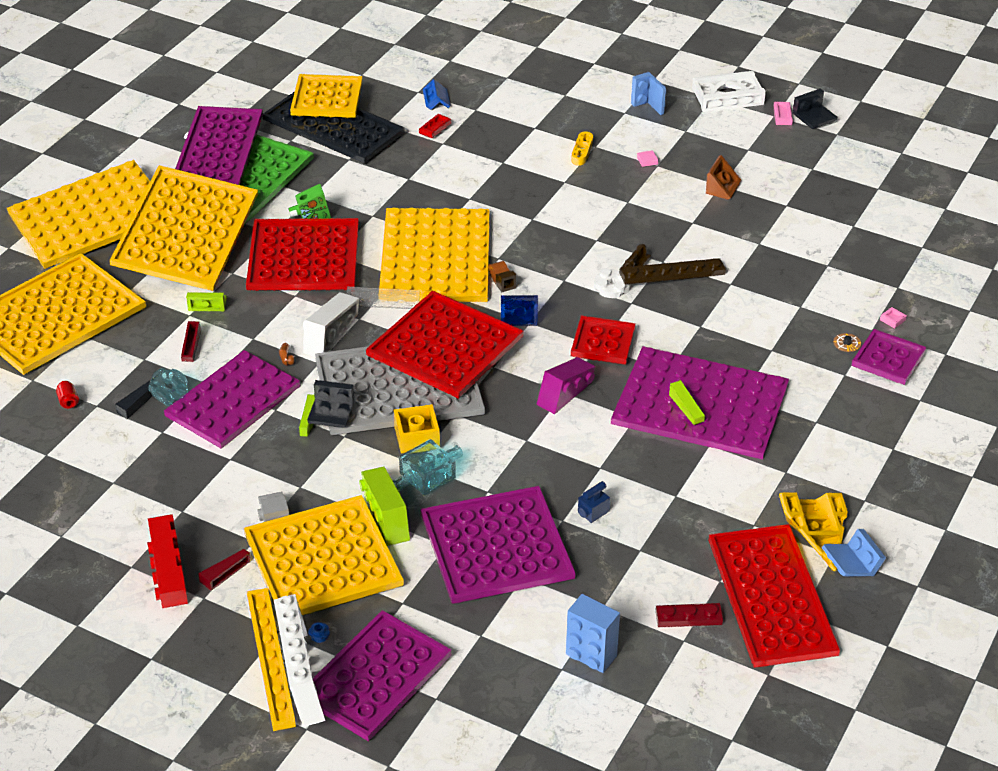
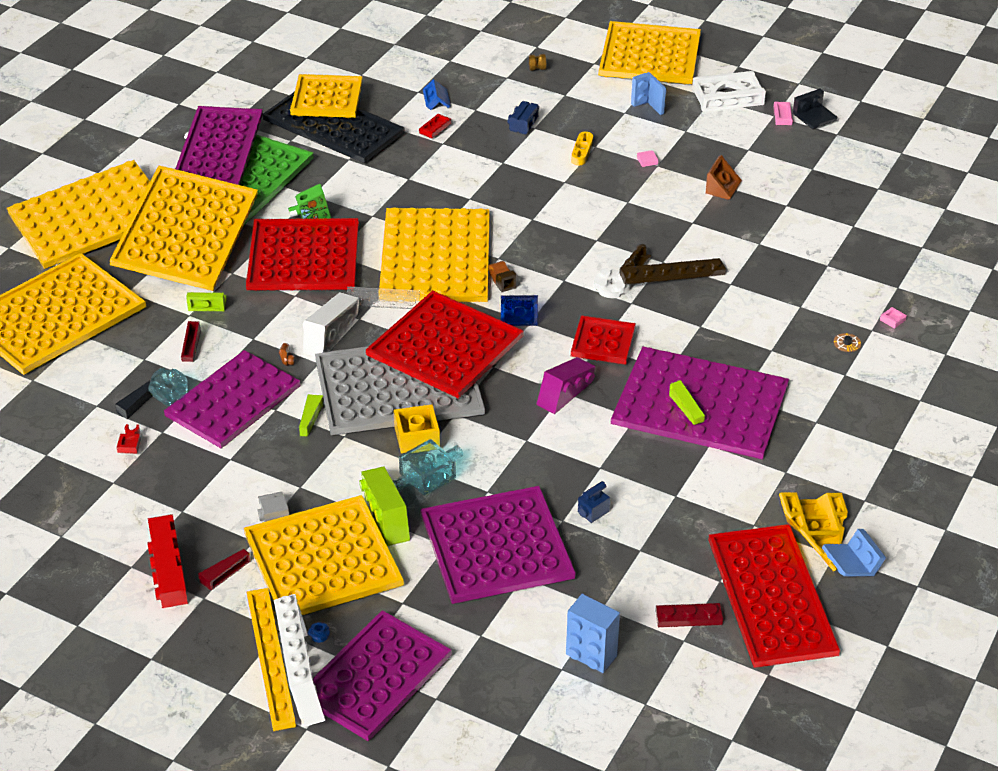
(67, 394): red brick -> none
(129, 441): none -> red plate
(331, 404): black bracket -> none
(523, 117): none -> dark blue brick
(535, 64): none -> pearl gold wheel
(643, 48): none -> yellow plate
(889, 356): magenta plate -> none

